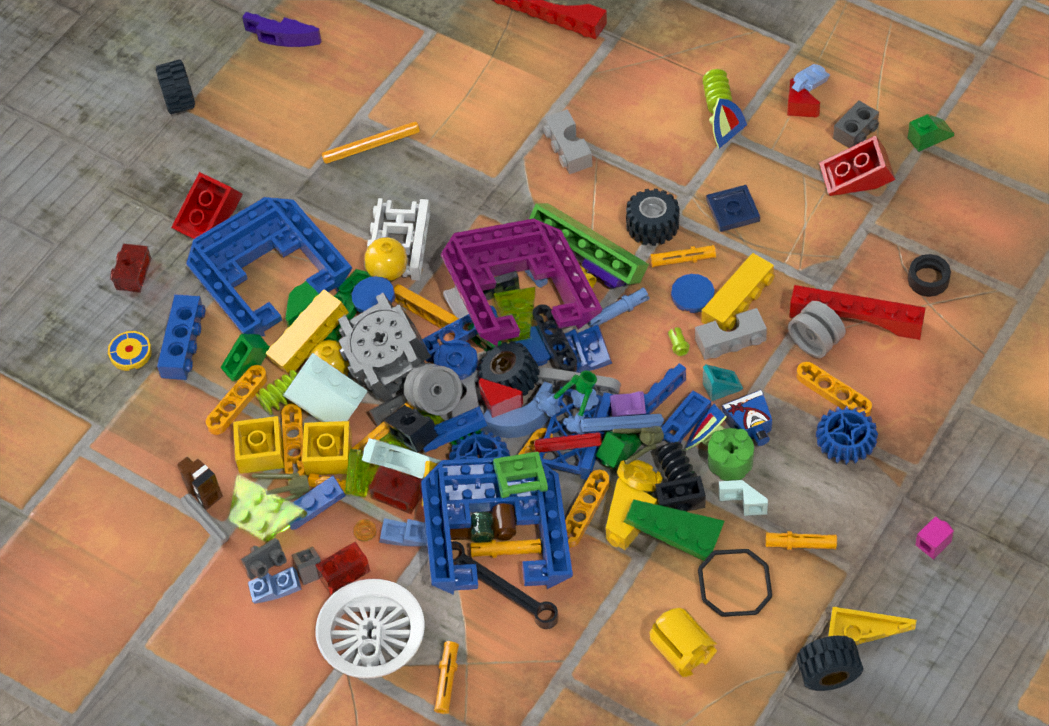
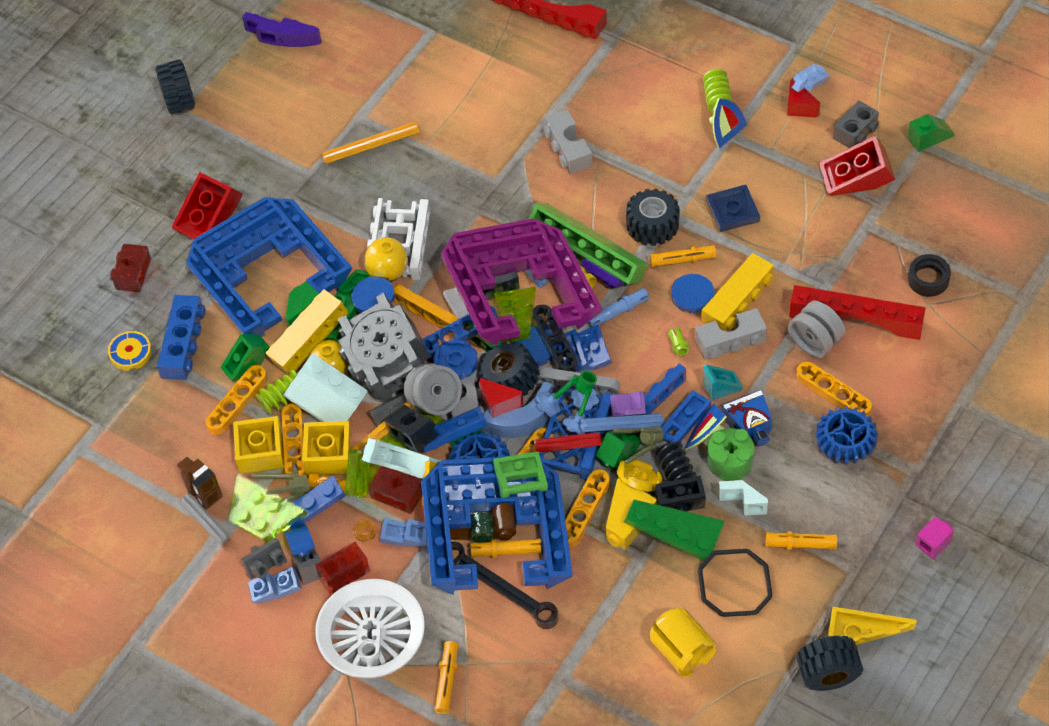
(300, 540): none -> blue slope

